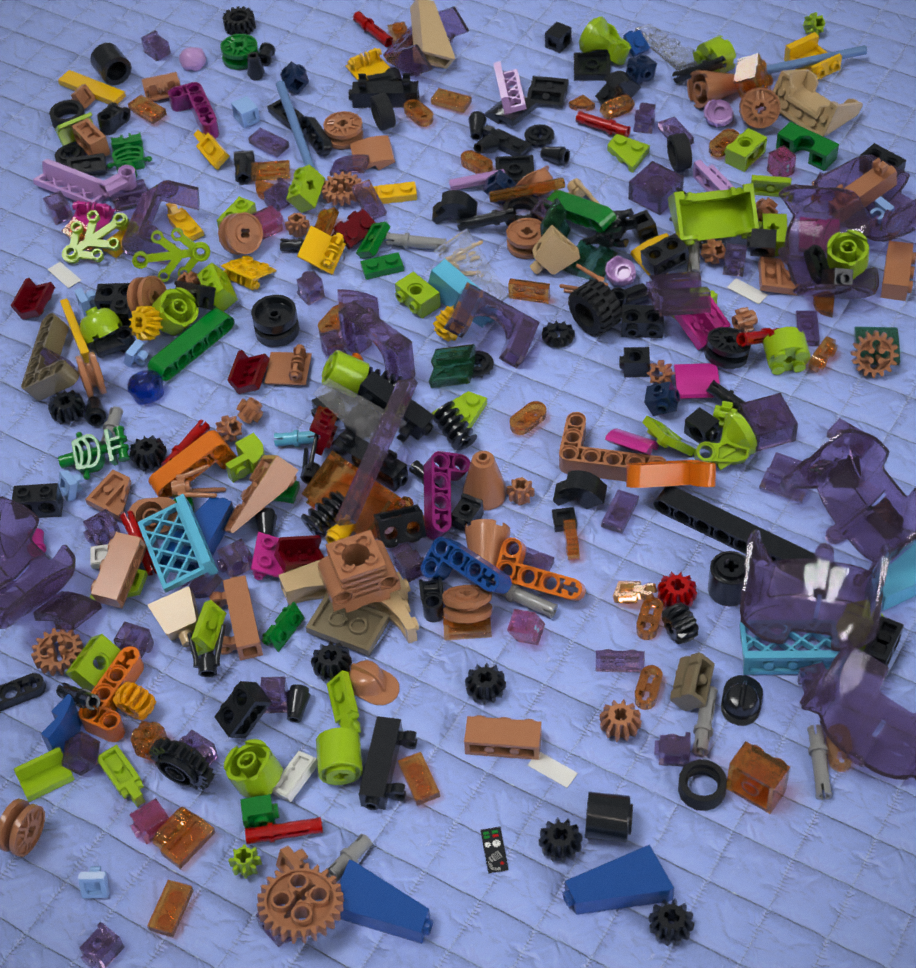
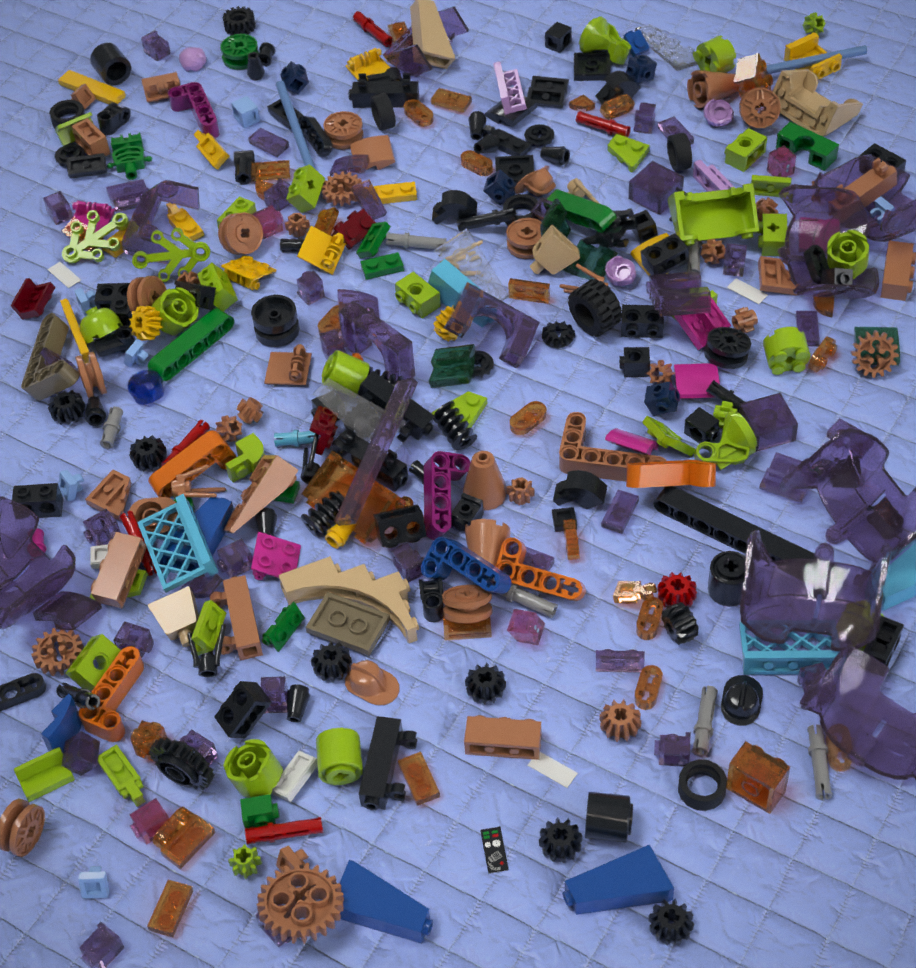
(72, 180): lavender fence -> none
(86, 460): green torso -> none
(123, 180): lavender piece -> none
(134, 700): light orange gear -> none
(147, 109): clear orange plate -> none
(247, 372): dark red bracket -> none
(298, 551): dark red bracket -> none
(343, 701): lime hinge -> none
(353, 853): light grey pin -> none
(357, 572): nougat piece -> none
(470, 181): lavender axle -> none
(527, 189): clear orange axle -> none
(631, 295): black piece -> none
(692, 682): dark tan brick -> none
(706, 65): black pin -> none
(720, 142): clear orange plate -> none
(754, 337): red pin -> none
(762, 242): black brick -> none

